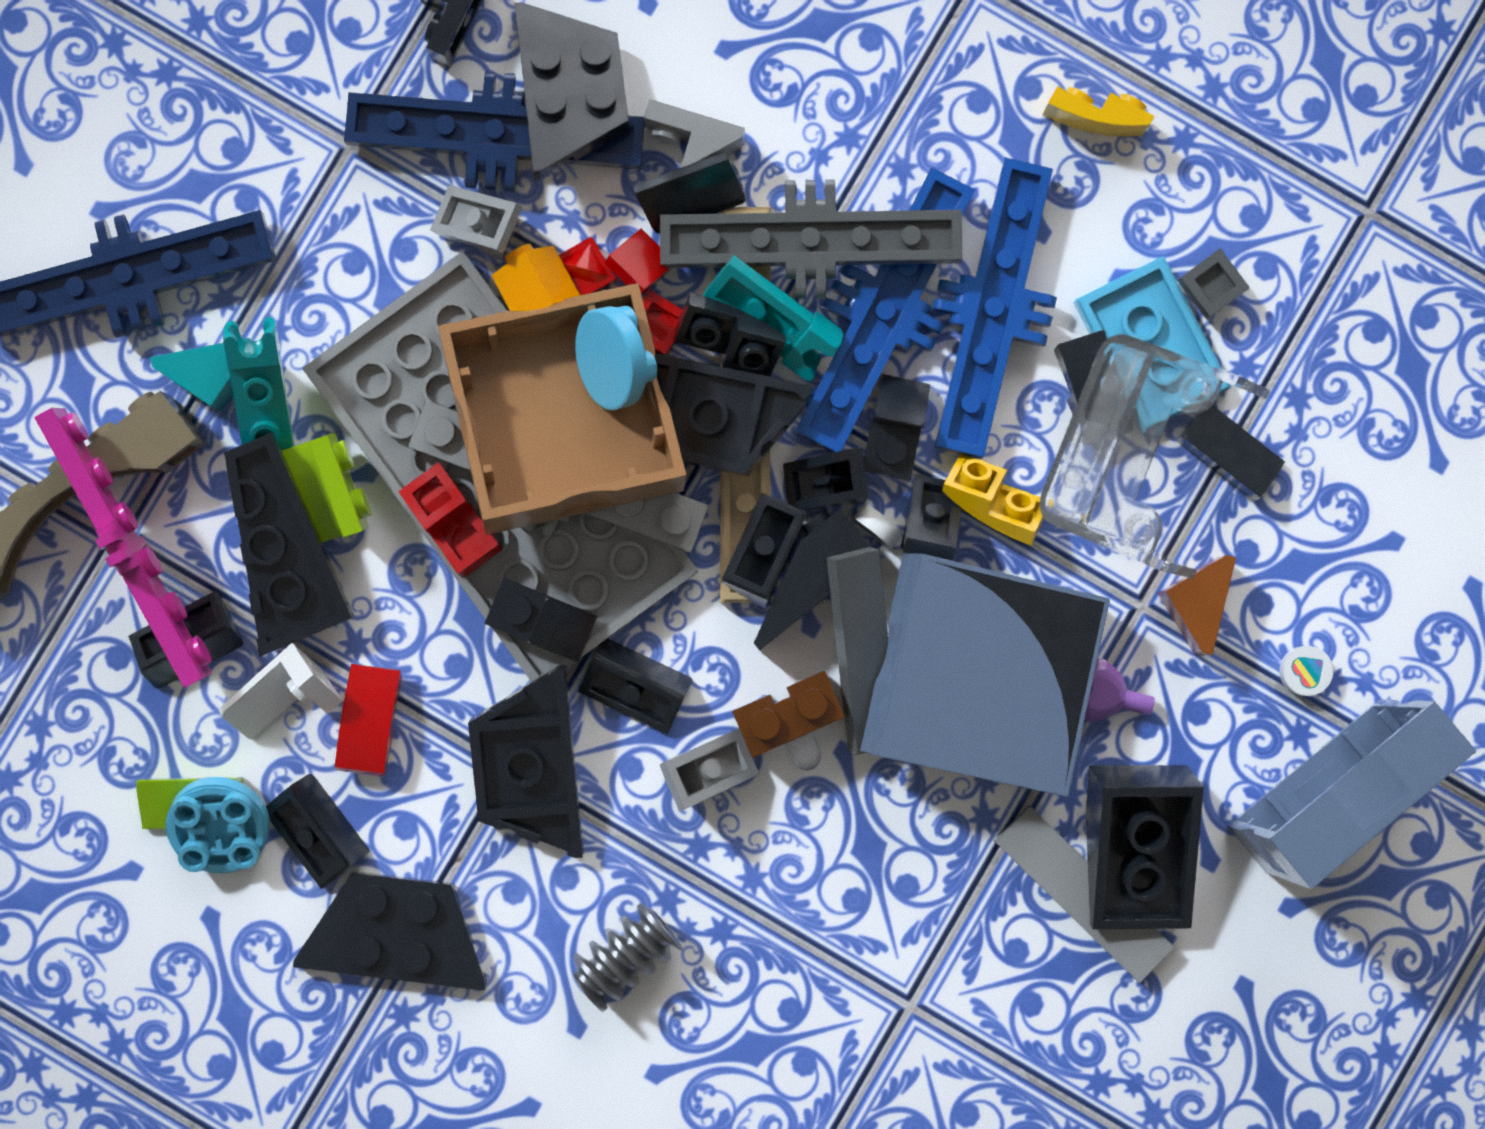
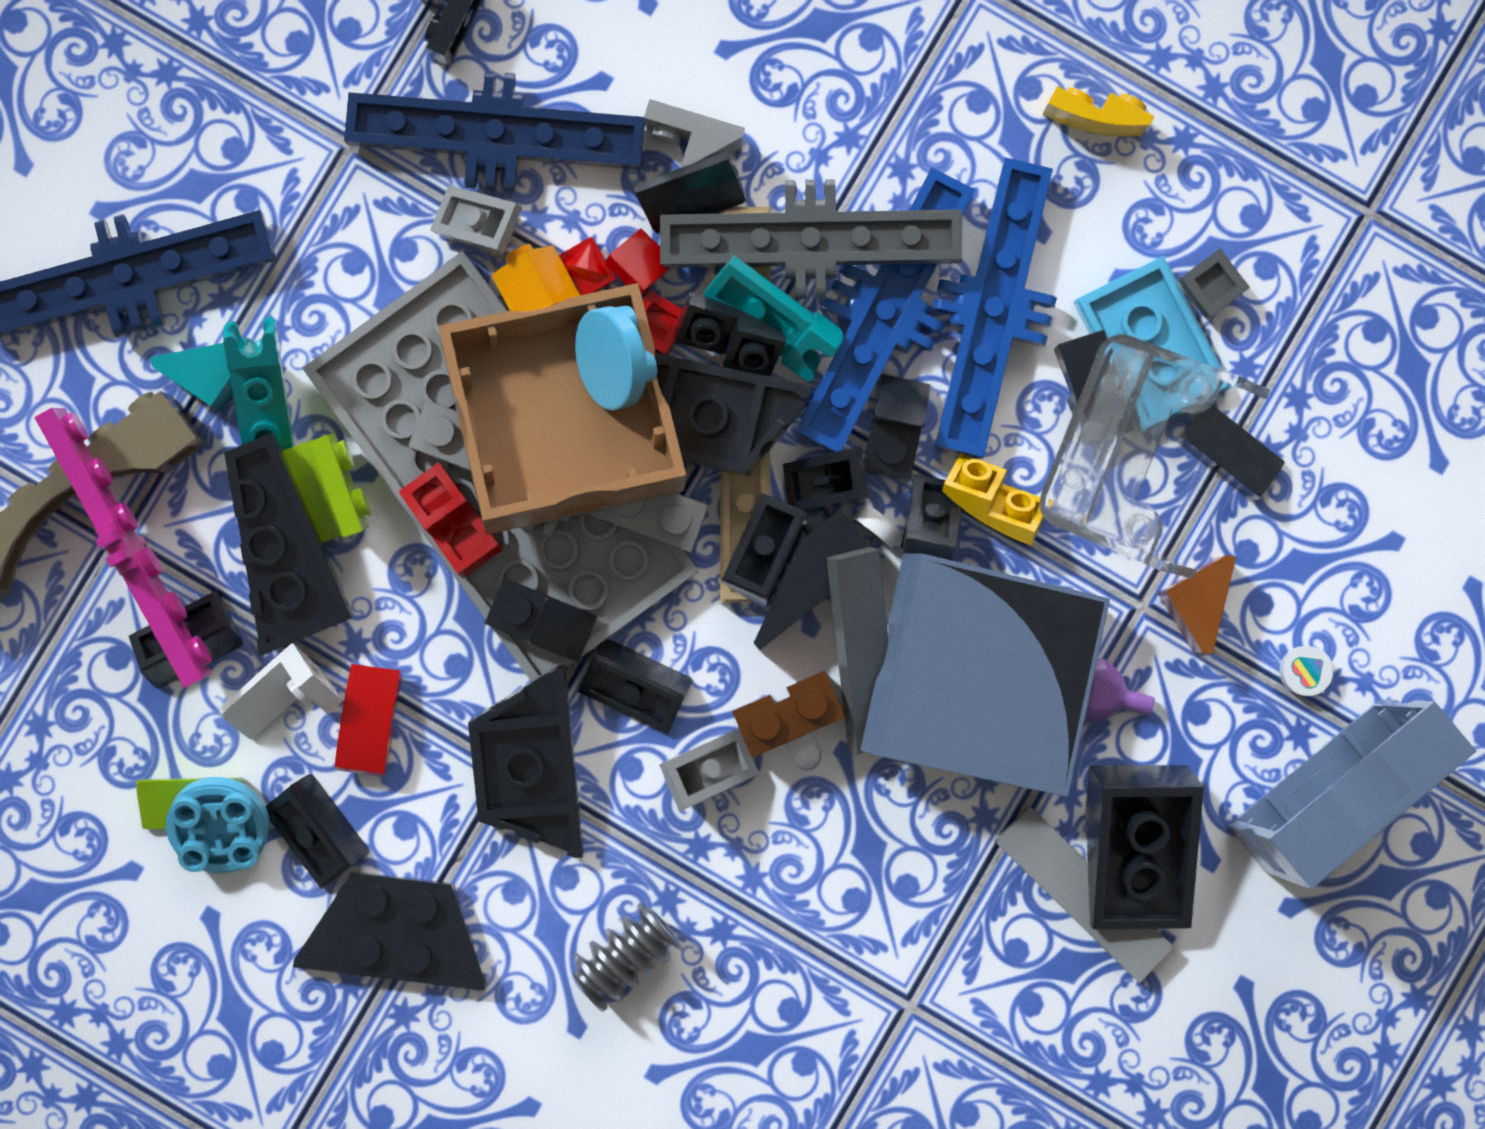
(569, 86): wing -> none

